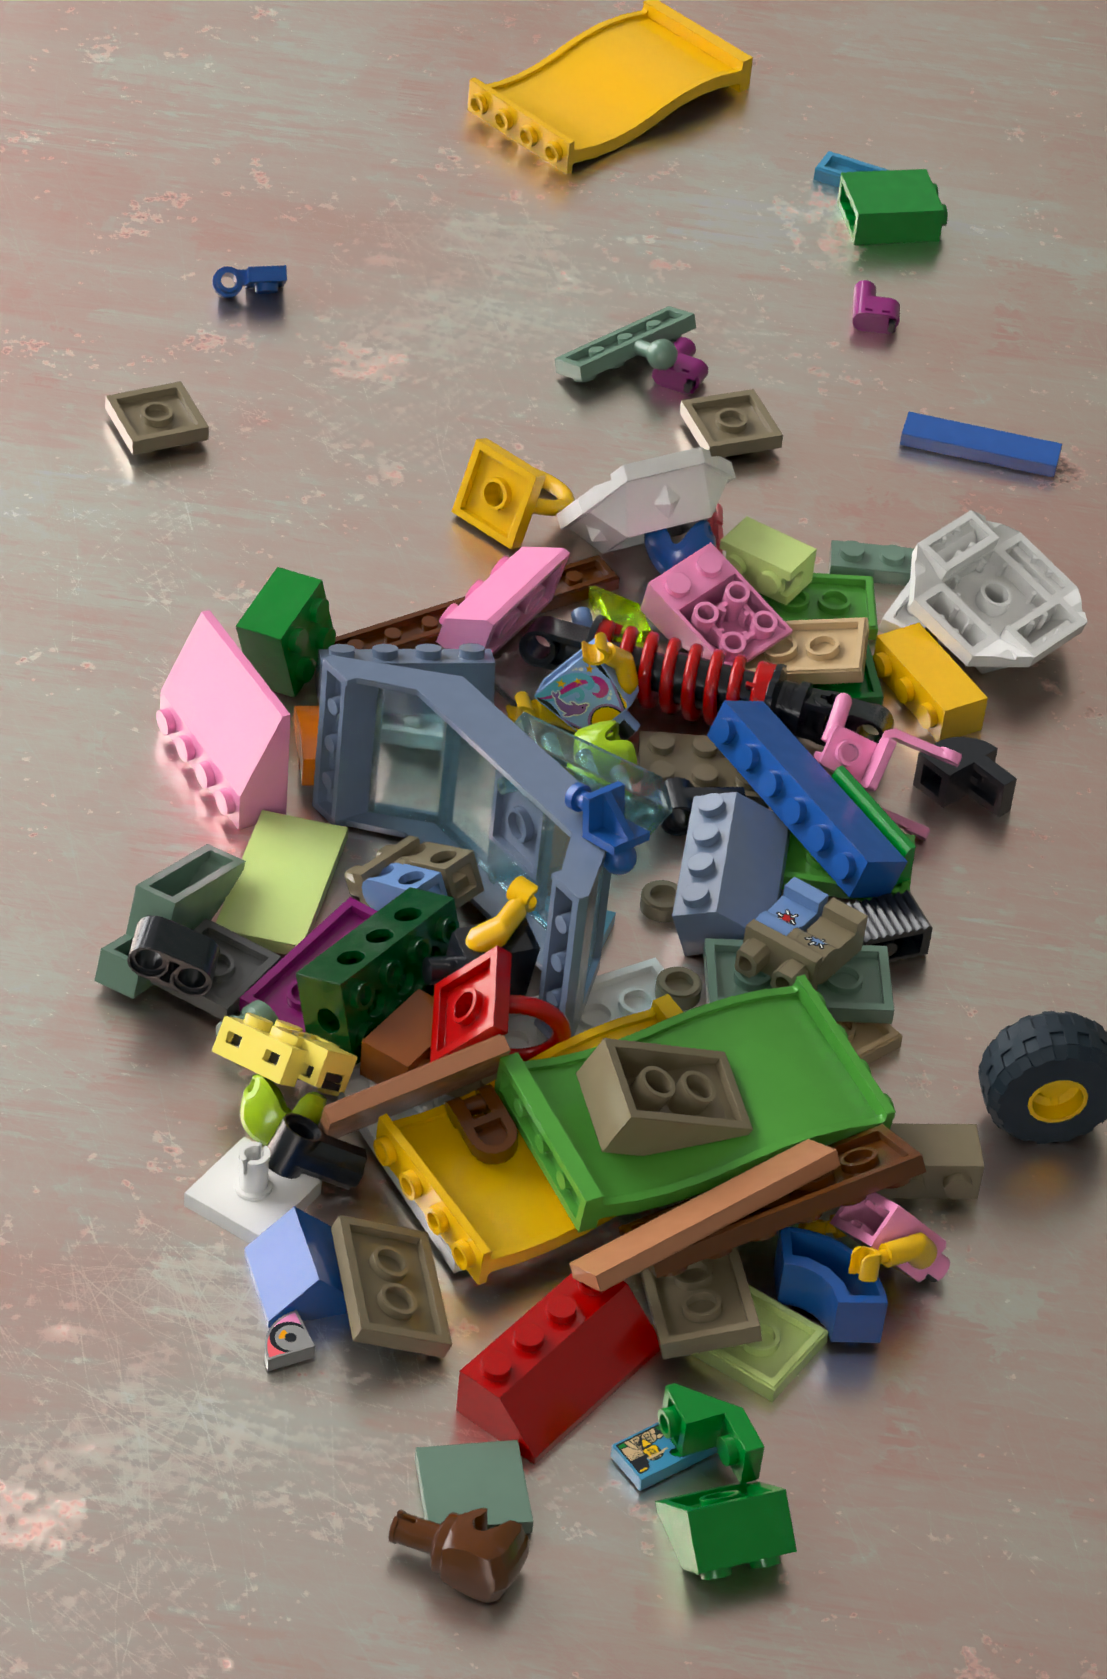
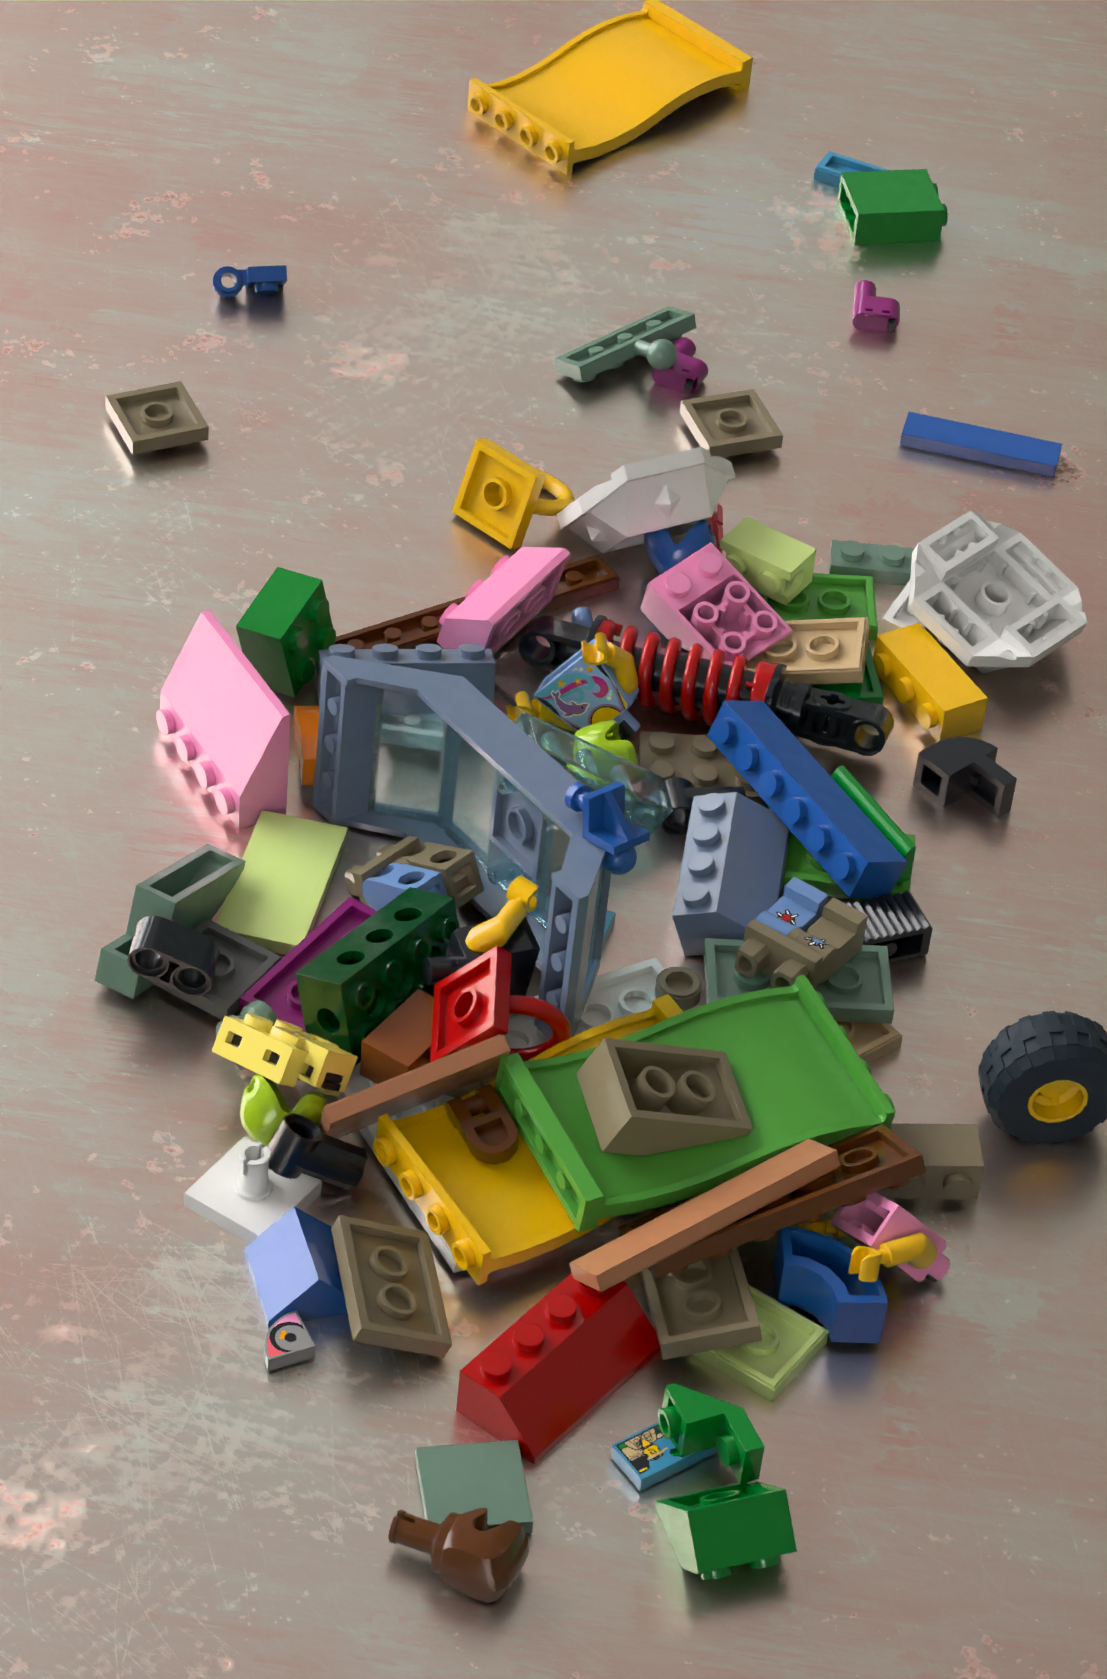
(619, 610): clear neon green tile -> none
(658, 900): dark tan tile -> none
(869, 759): bright pink piece -> none

